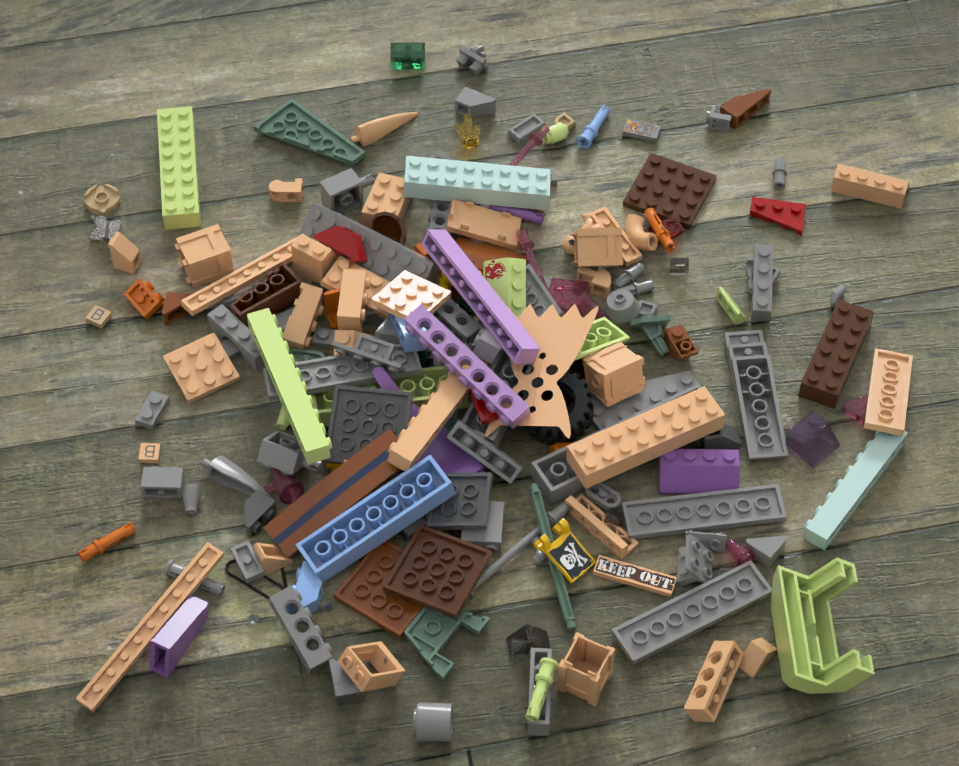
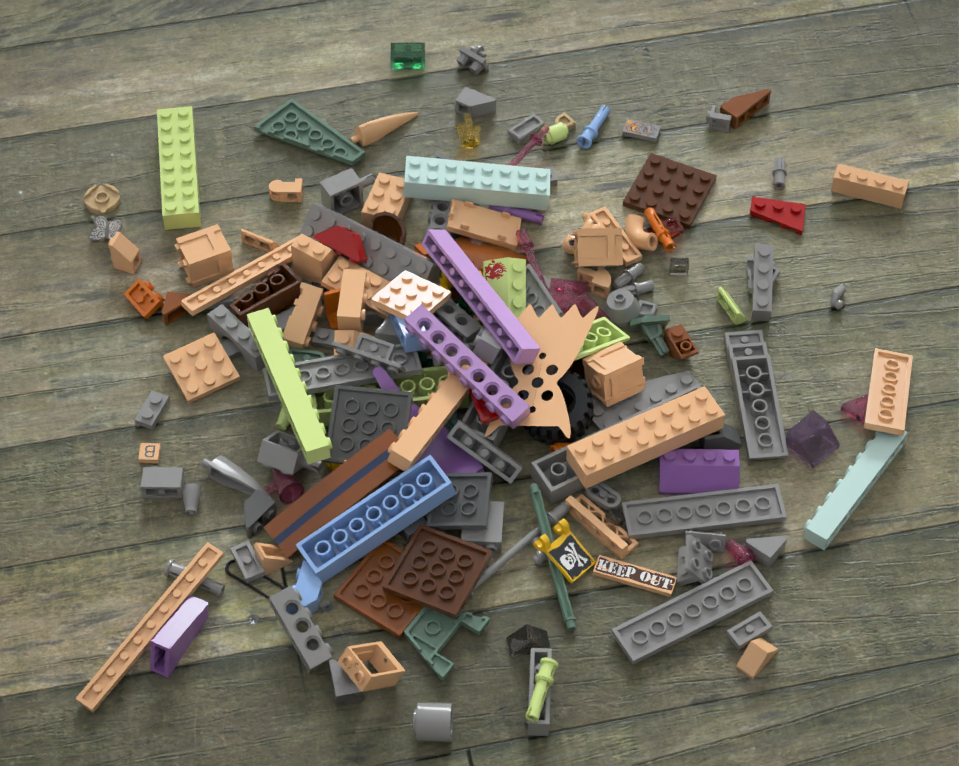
(98, 316): tan tile -> none
(99, 546): orange pin -> none
(258, 241): none -> light nougat slope
(585, 669): light nougat container -> none
(713, 681): light nougat brick -> none
(749, 630): none -> light grey plate
(807, 633): yellowish green wedge -> none
(836, 354): reddish brown brick -> none

